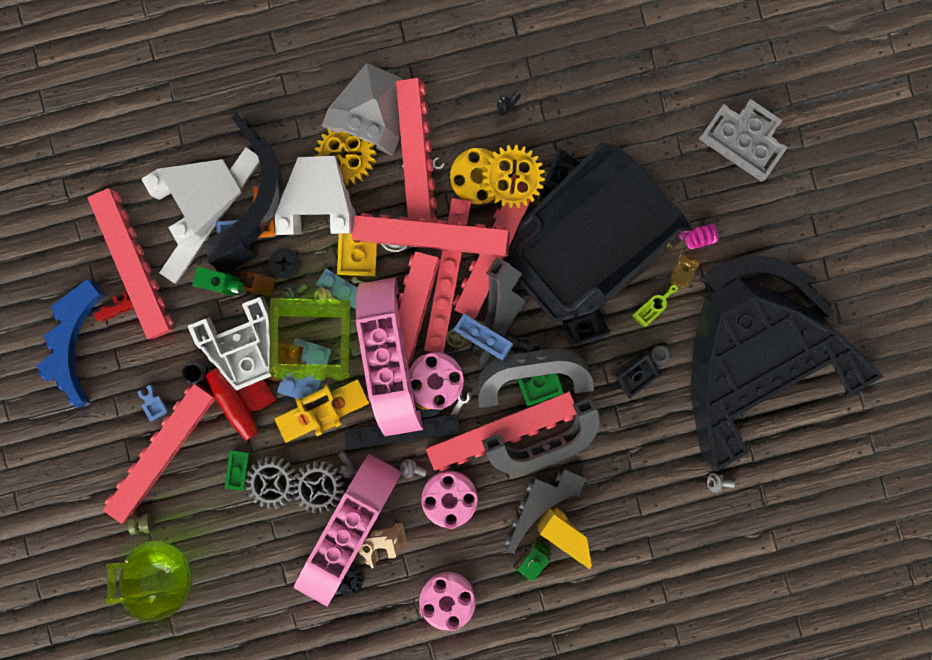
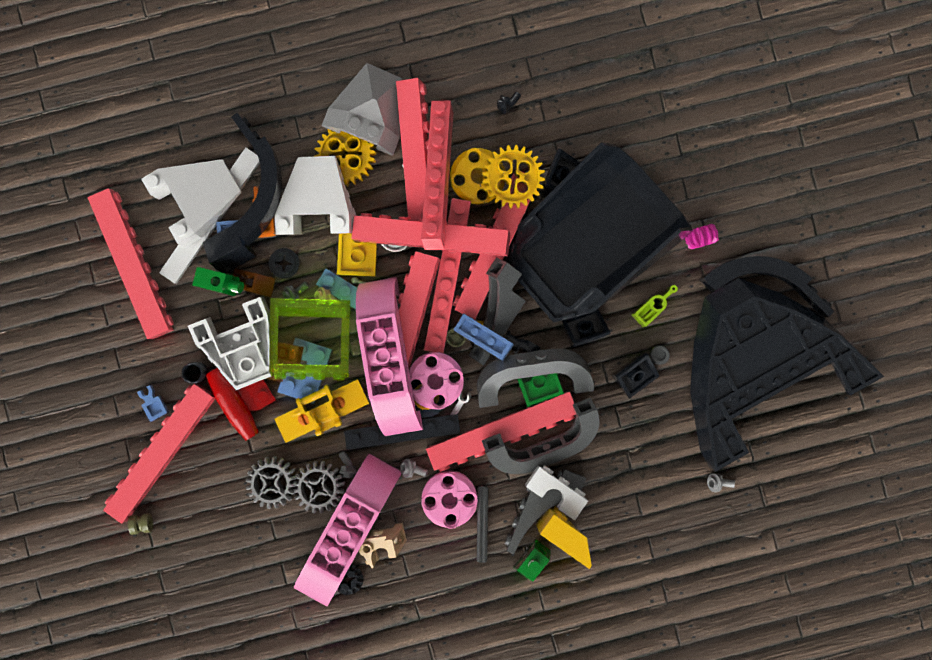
(62, 340): blue arch -> none
(108, 312): red plate -> none
(151, 581): clear neon green windscreen -> none
(237, 470): green plate -> none
(437, 176): none -> coral brick
(447, 601): bright pink piece -> none
(482, 523): none -> dark grey axle
(572, 500): none -> white arch
(680, 277): clear yellow plate -> none
(746, 138): light grey piece -> none

